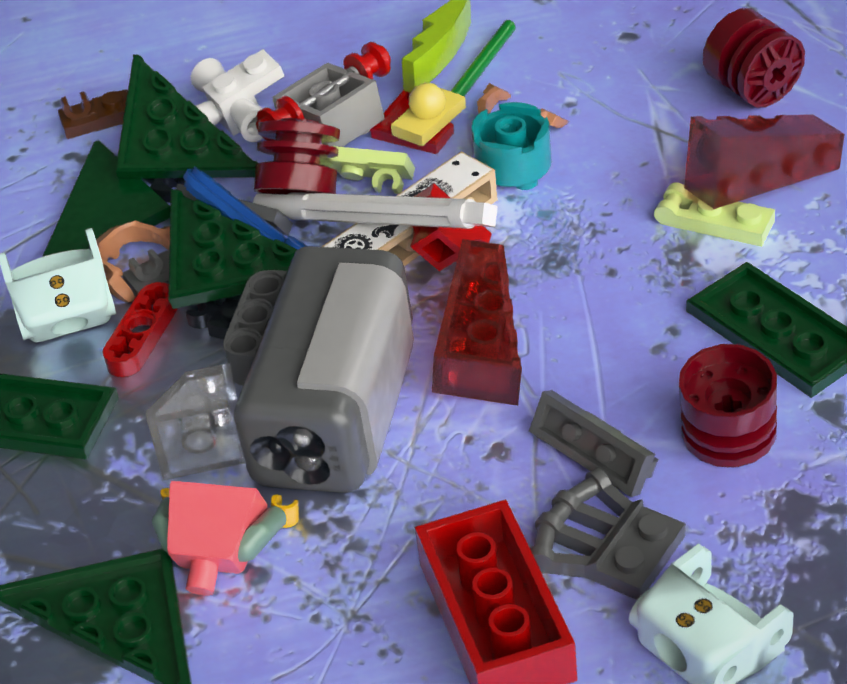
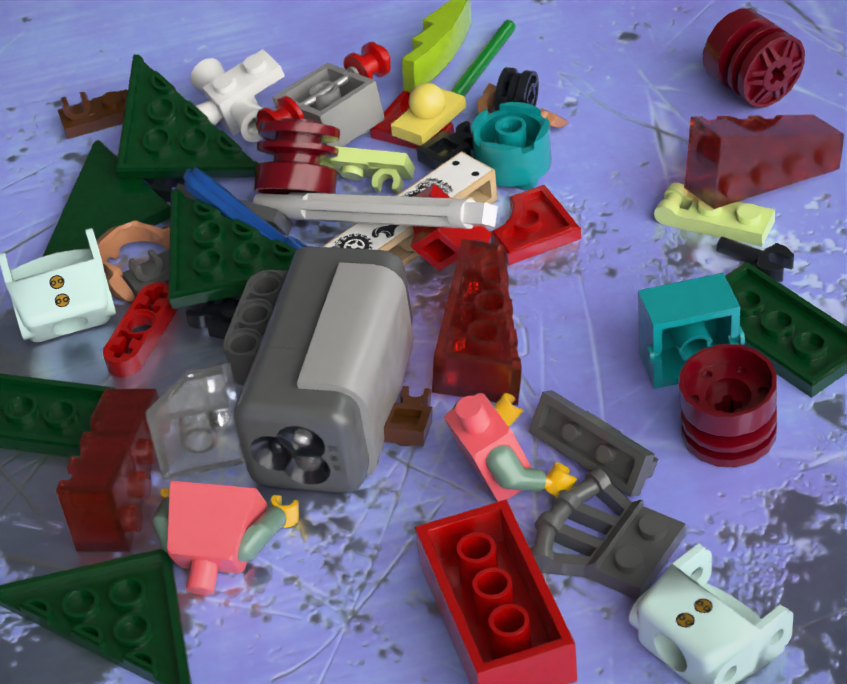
(112, 474): none -> clear red wedge
(409, 420): none -> reddish brown plate
(446, 146): none -> black plate
(495, 453): none -> torso
(516, 87): none -> black wheel
(535, 225): none -> red tile
(683, 320): none -> teal brick
(770, 260): none -> black bar

